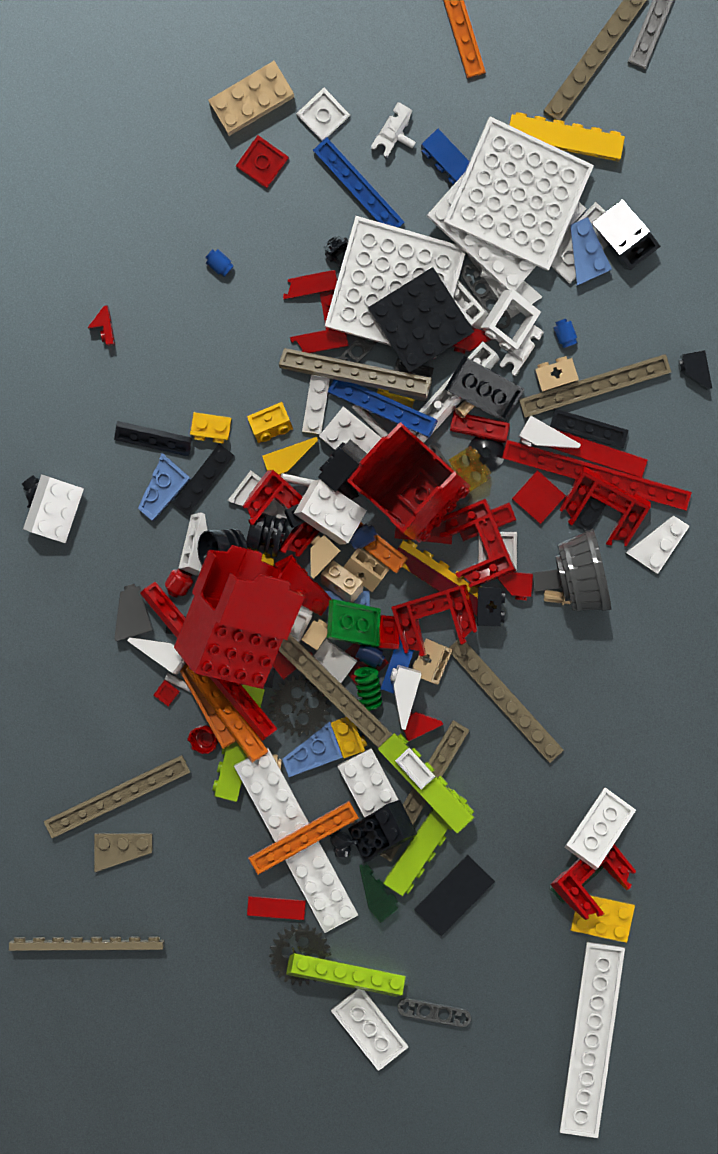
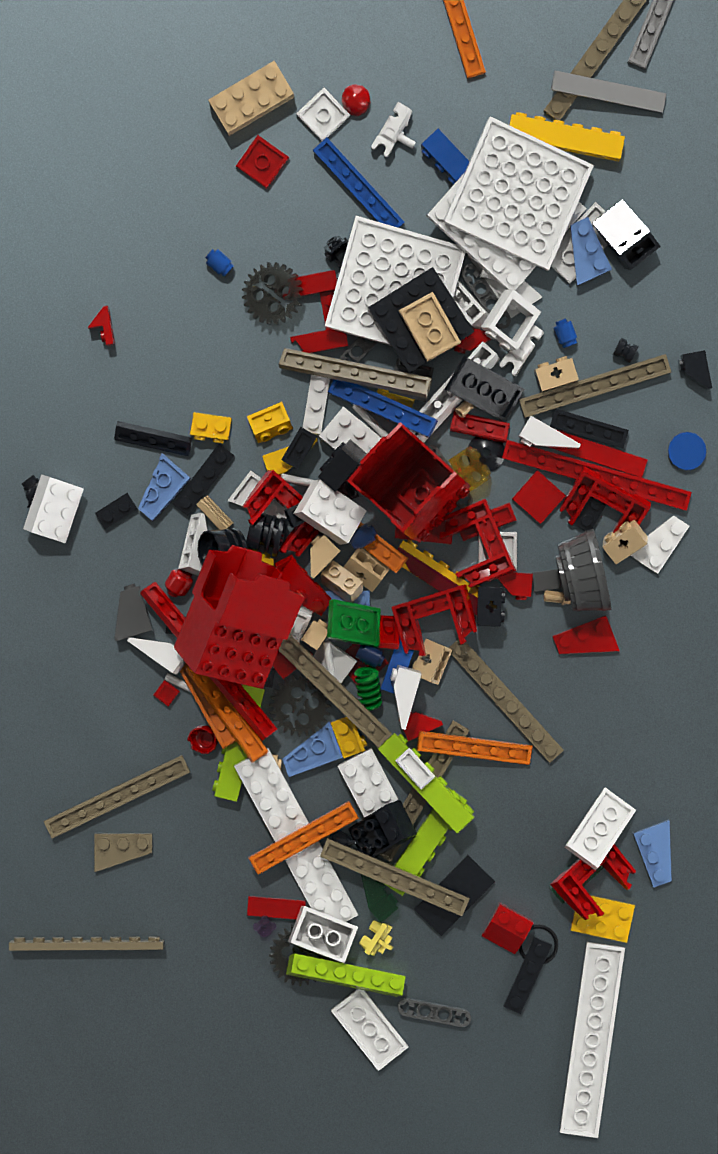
(116, 510): none -> black plate
(214, 513): none -> tan tile
(263, 307): none -> clear smoke gear
(264, 932): none -> clear purple plate
(299, 448): none -> black plate
(322, 934): none -> white brick
(328, 657): none -> white bar
(356, 99): none -> red hair
(378, 942): none -> light yellow hips
(394, 877): none -> dark tan plate
(429, 326): none -> tan tile
(474, 747): none -> orange tile
(507, 928): none -> red slope
(527, 975): none -> black plate
(555, 942): none -> black tyre
(587, 638): none -> red wing
(608, 91): none -> light grey tile
(618, 549): none -> tan brick
(627, 351): none -> black wheel
(656, 852): none -> medium blue wing
(687, 451): none -> blue tile

